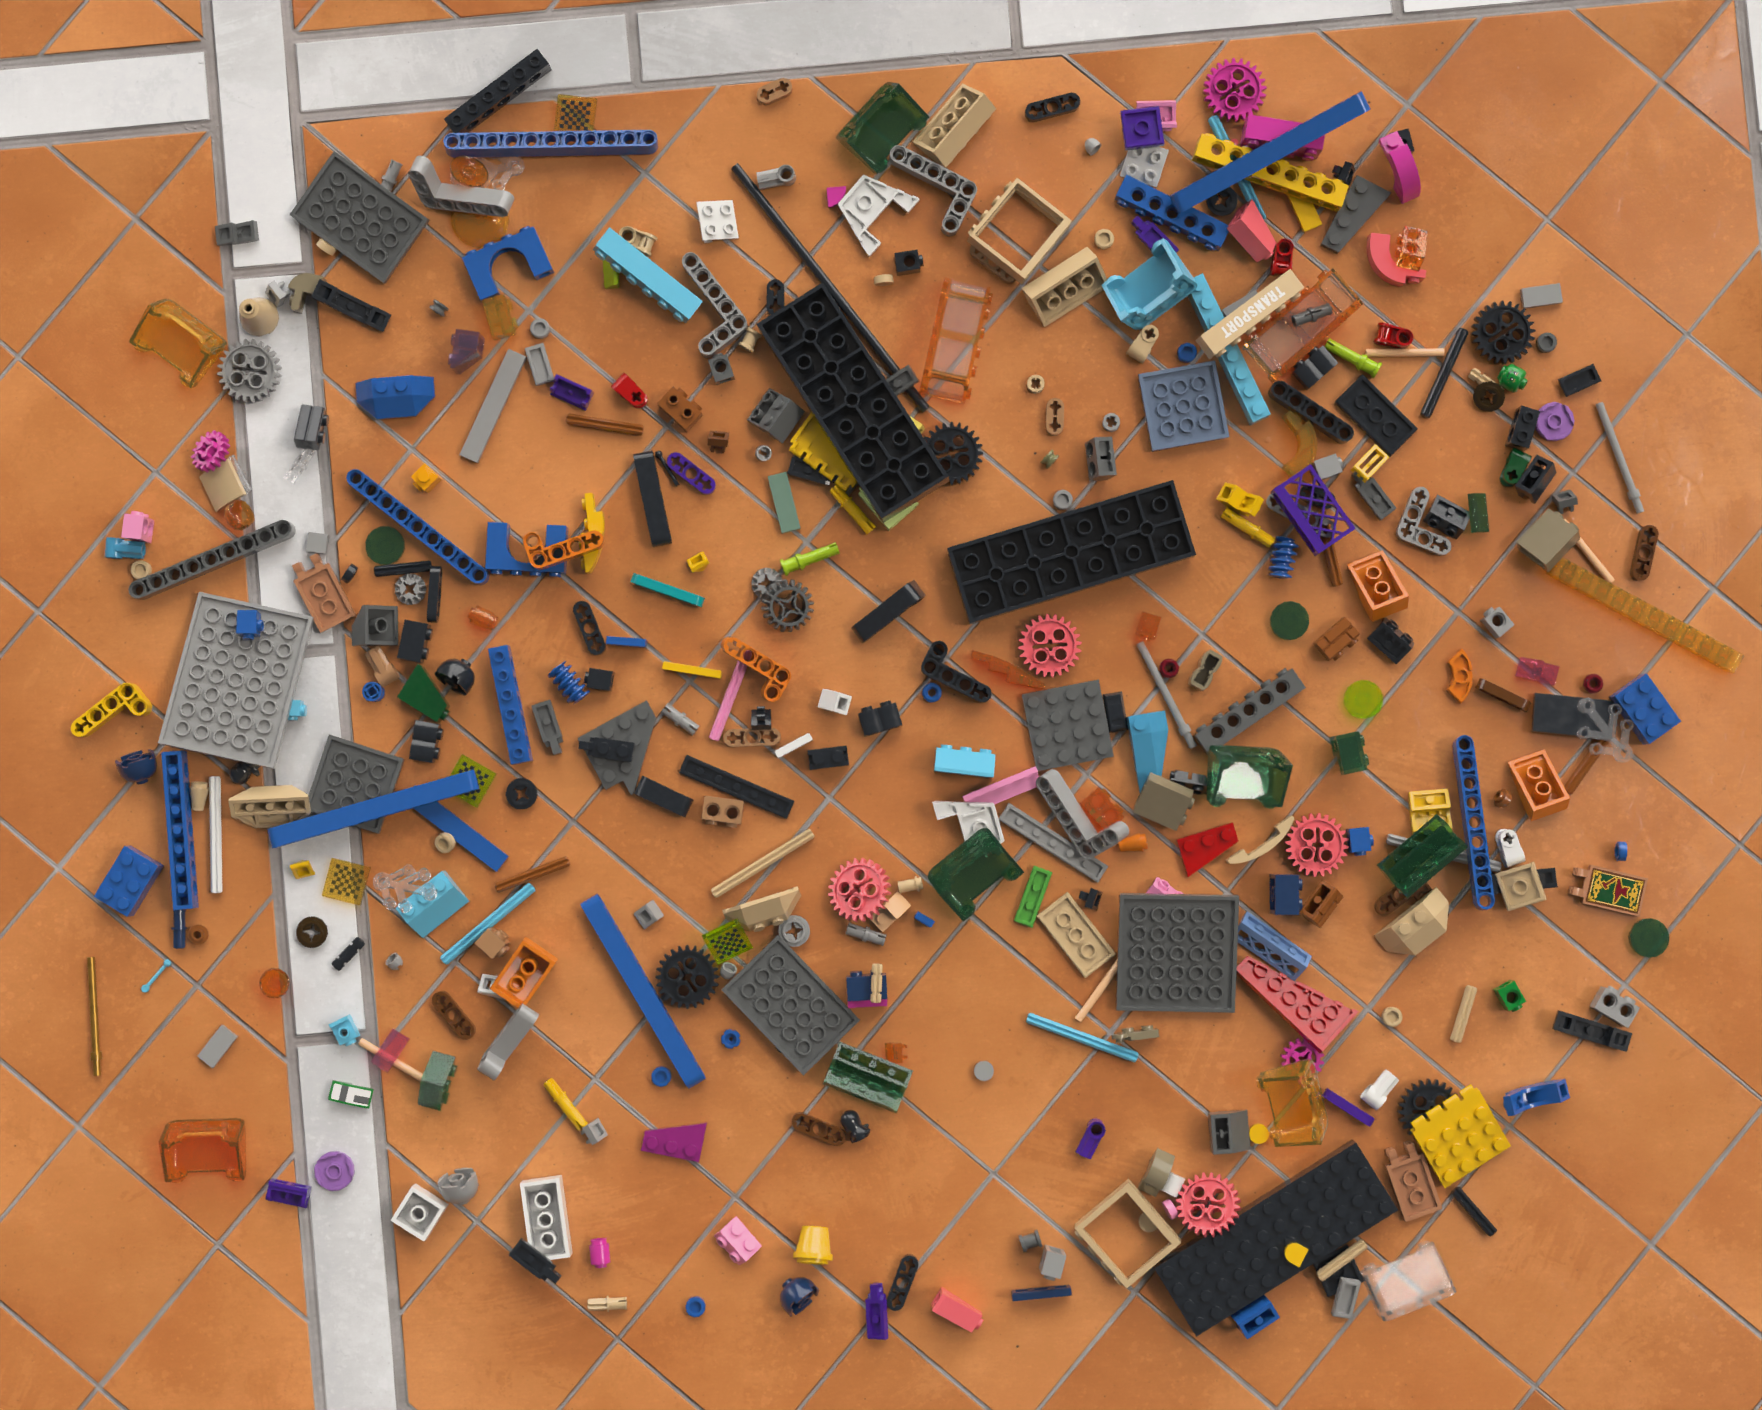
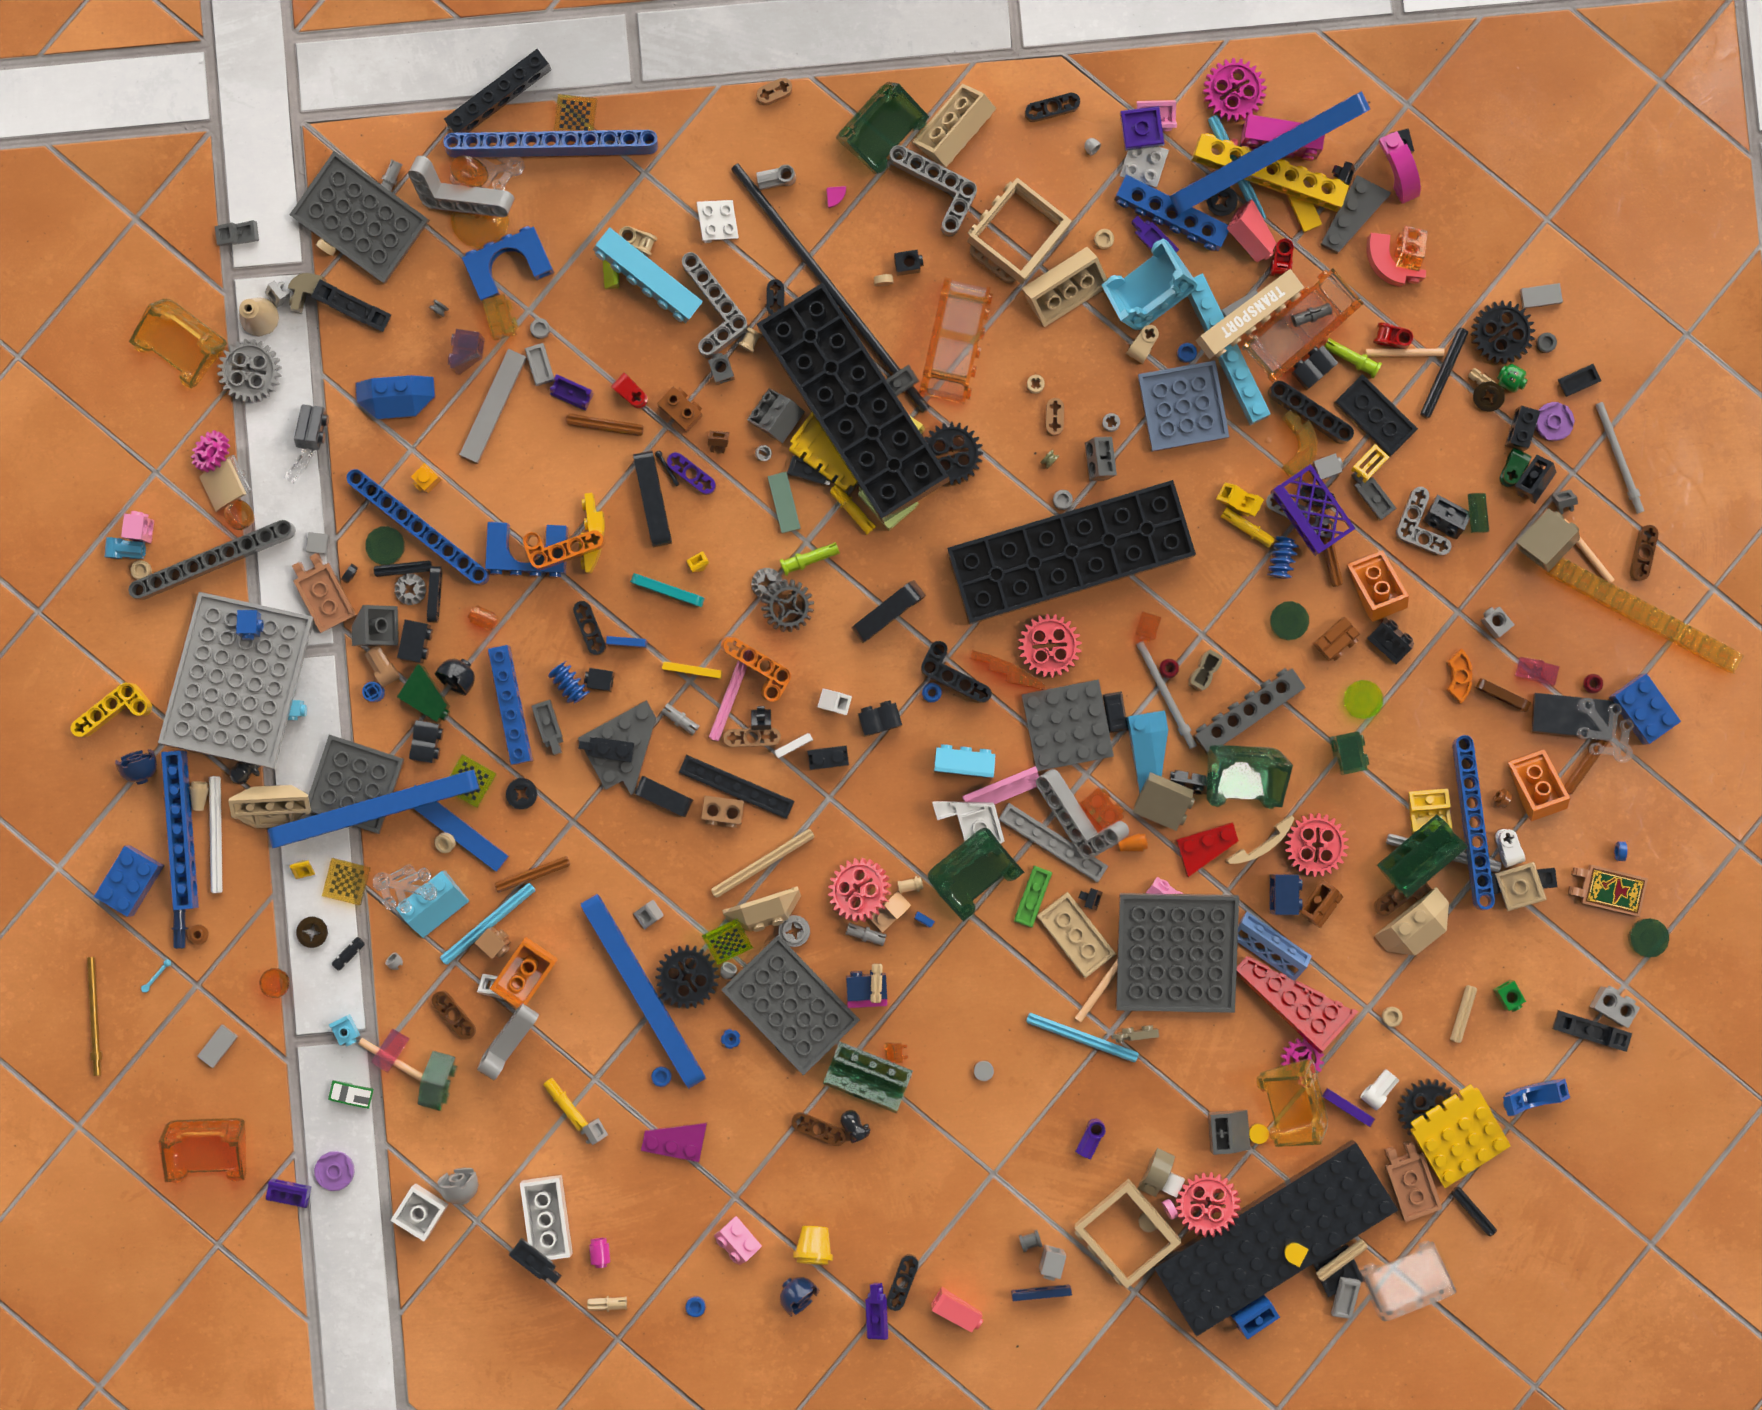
(865, 204): white wing -> none
(1359, 840): blue brick -> none

